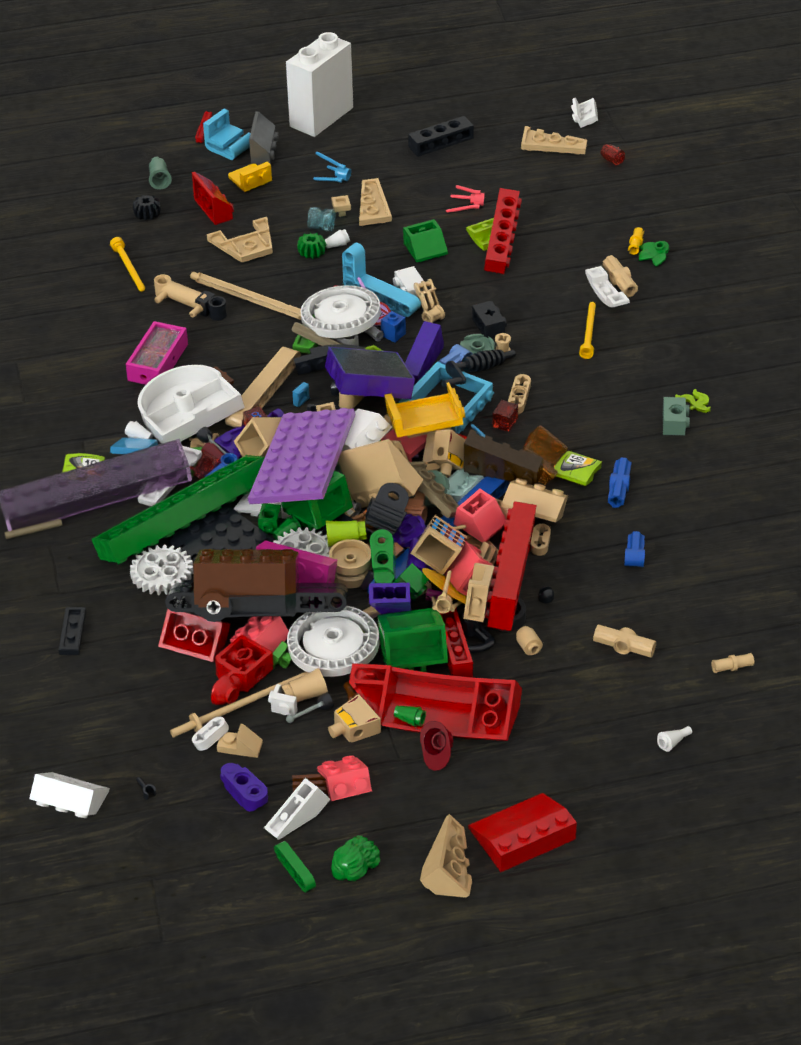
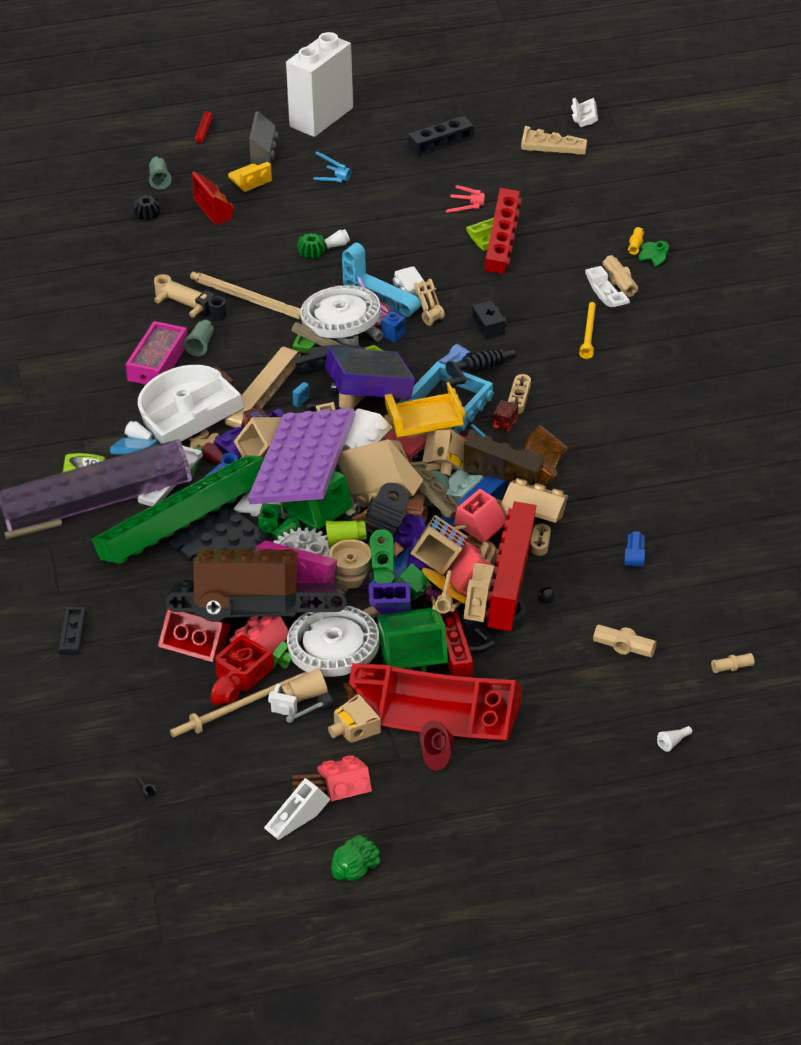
(67, 794): white slope -> none
(118, 245): yellow piece -> none
(161, 569): white gear -> none
(197, 341): none -> sand green plant
(205, 436): black hinge -> none
(205, 465): clear red bracket -> none
(210, 733): white beam -> none
(223, 137): medium azure piece -> none
(241, 743): tan slope -> none
(244, 786): dark purple piece -> none
(245, 246): tan wing -> none
(294, 866): green beam -> none
(319, 218): clear light blue wheel -> none
(341, 204): tan tile -> none
(373, 204): tan wing -> none
(412, 715): green cone -> none
(424, 240): green slope -> none
(425, 350): dark purple slope -> none
(446, 864): tan wedge -> none
(473, 340): sand green tile -> none
(503, 341): tan bush -> none
(524, 831): red slope -> none
(528, 640): tan brick -> none
(577, 468): lime slope -> none
(613, 154): clear red brick -> none
(619, 482): blue piece -> none
(675, 415): sand green brick -> none
(700, 404): lime piece -> none

